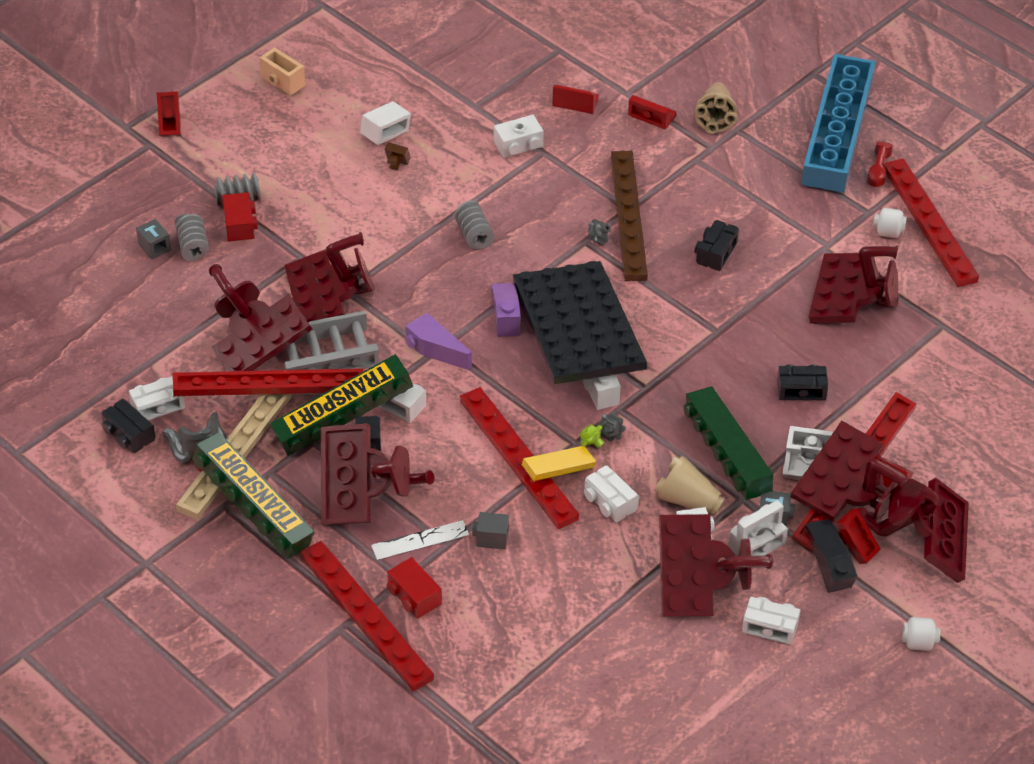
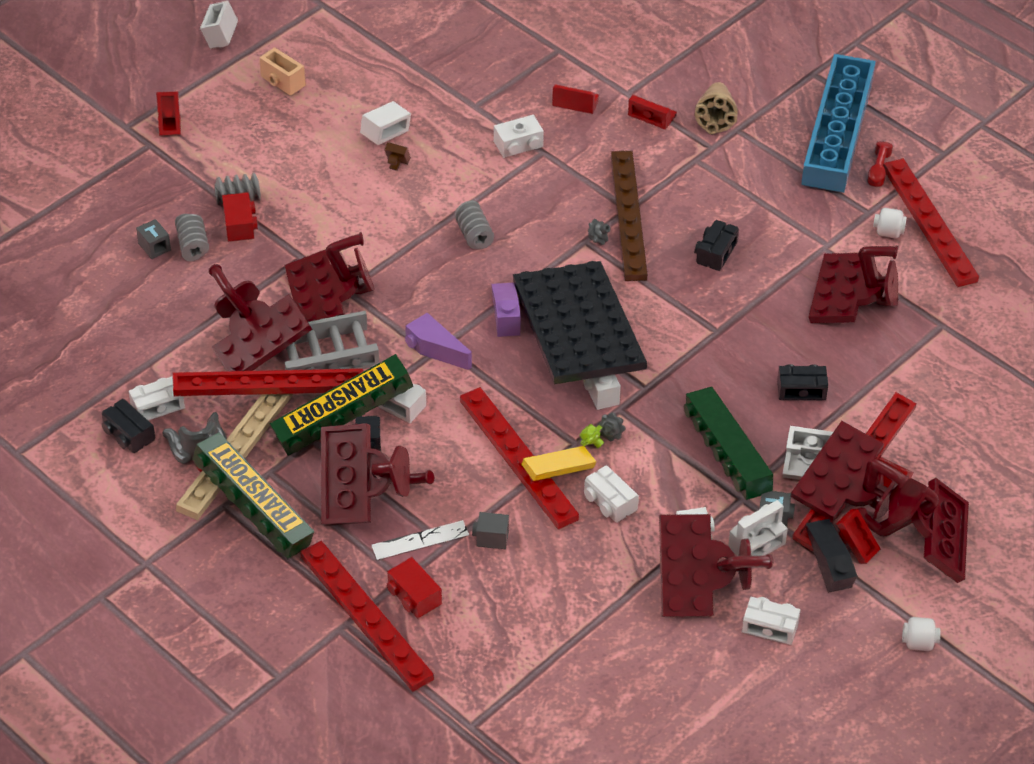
(219, 24): none -> white brick
(688, 487): tan cone -> none

